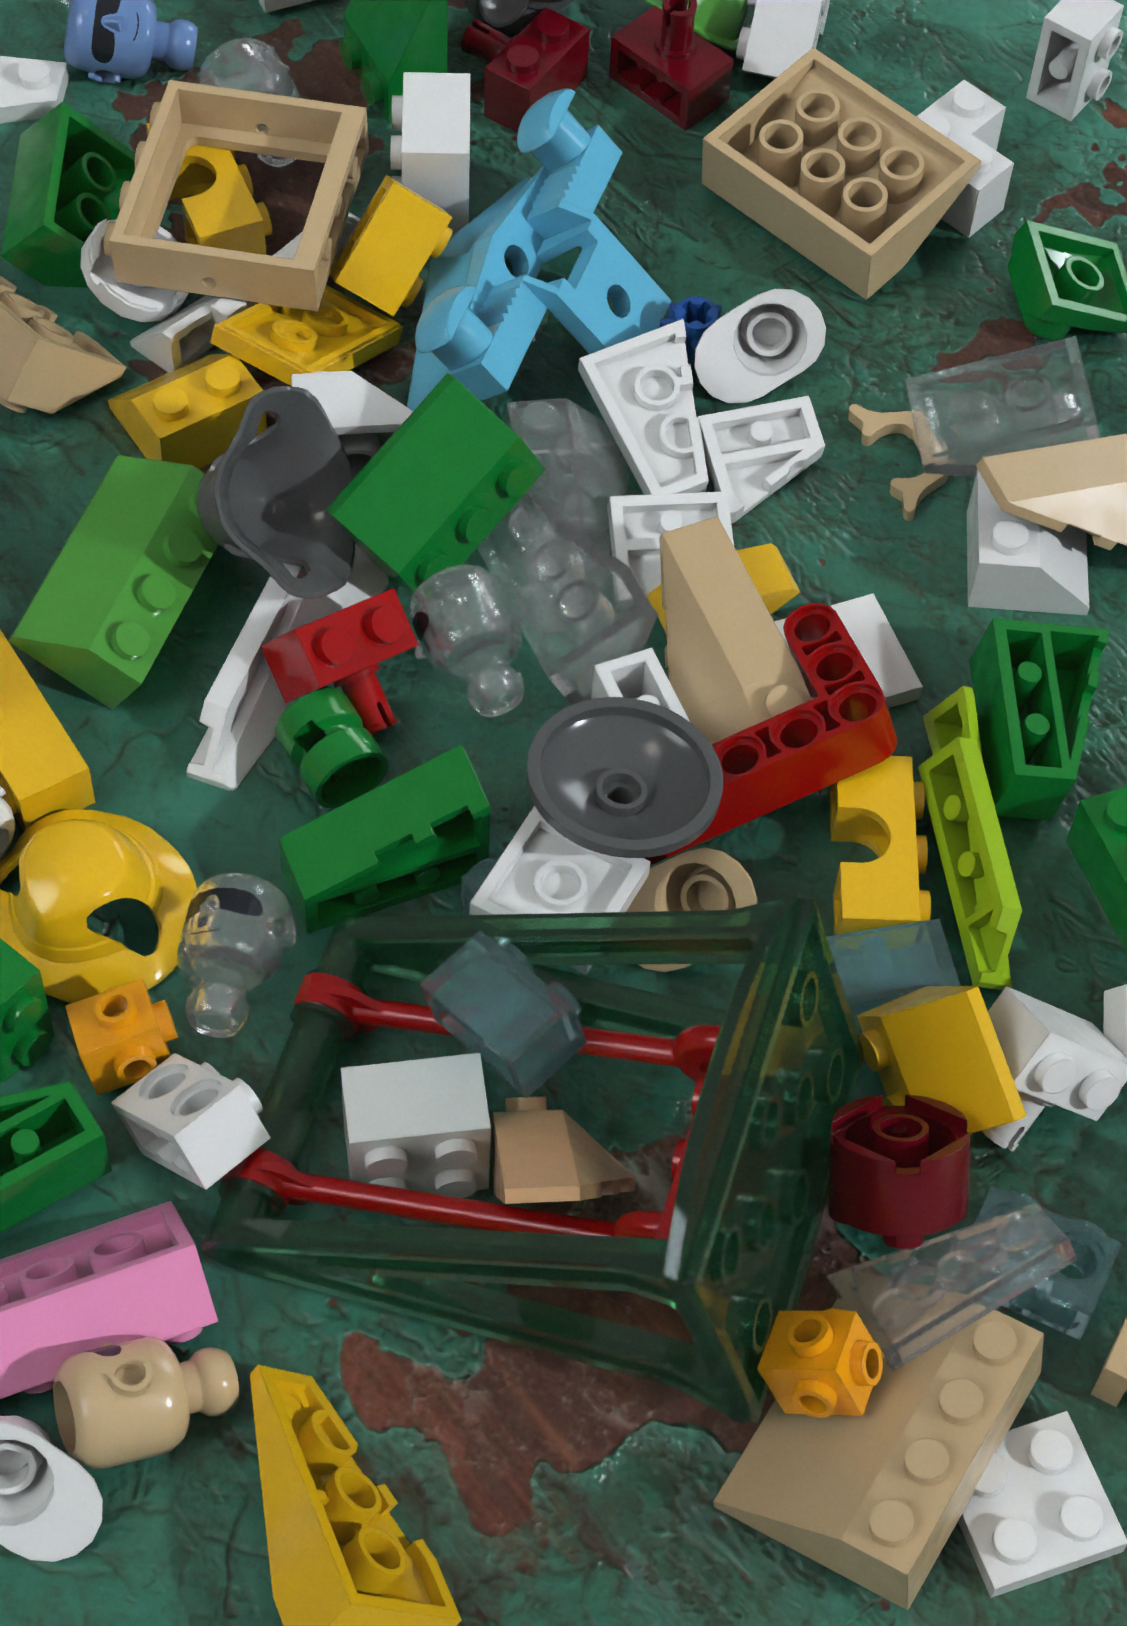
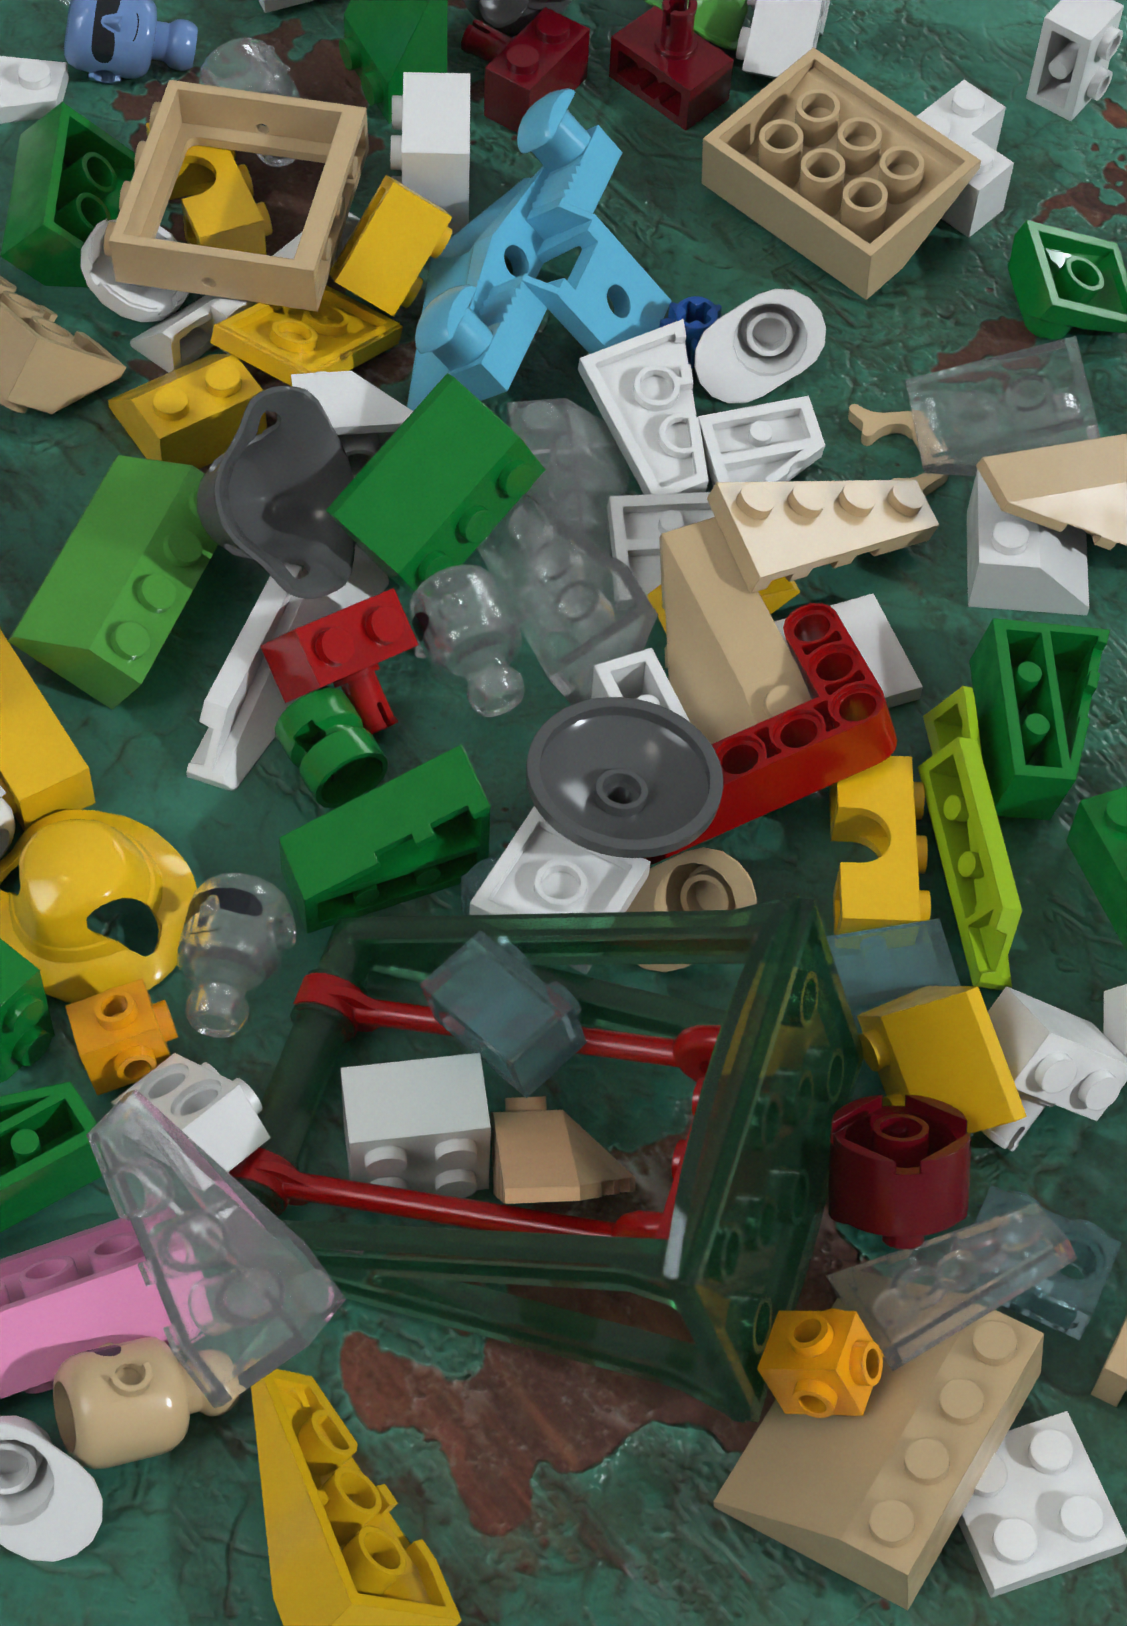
(225, 1266): none -> clear wedge
(808, 524): none -> tan wing

